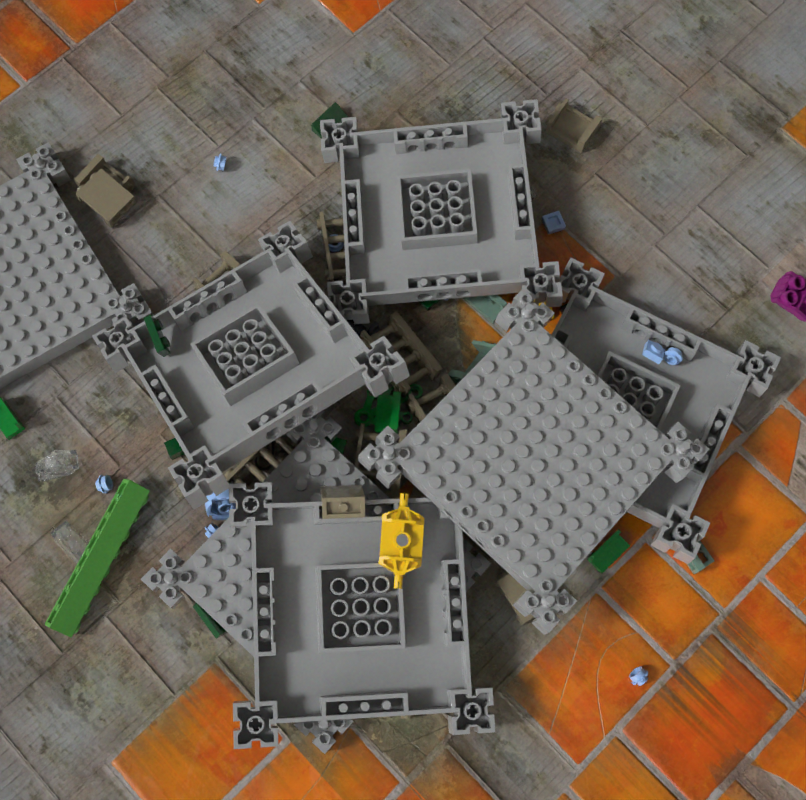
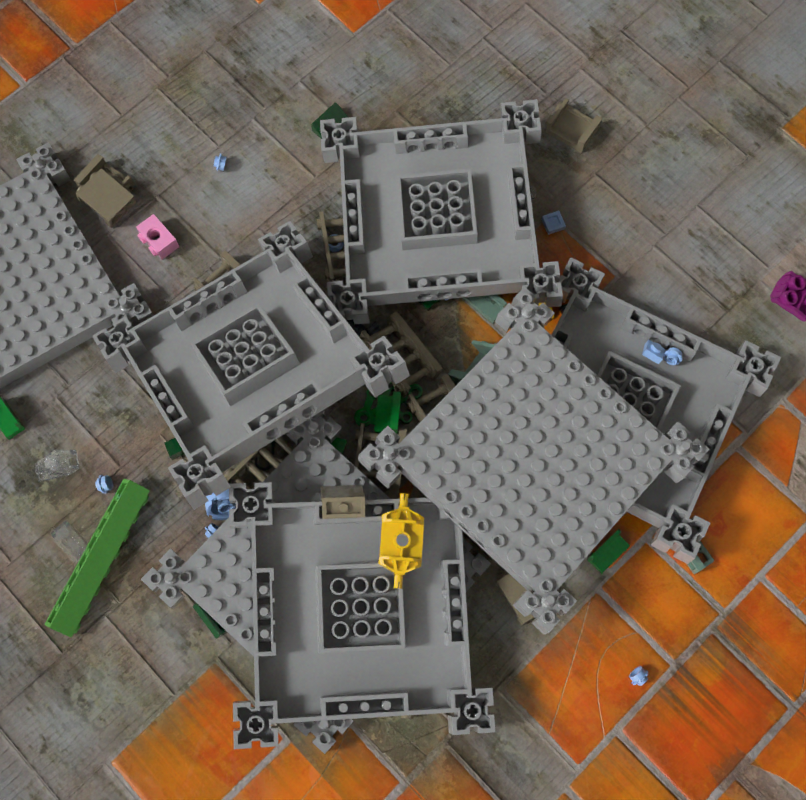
(152, 228): none -> bright pink brick
(160, 342): dark green plate -> none

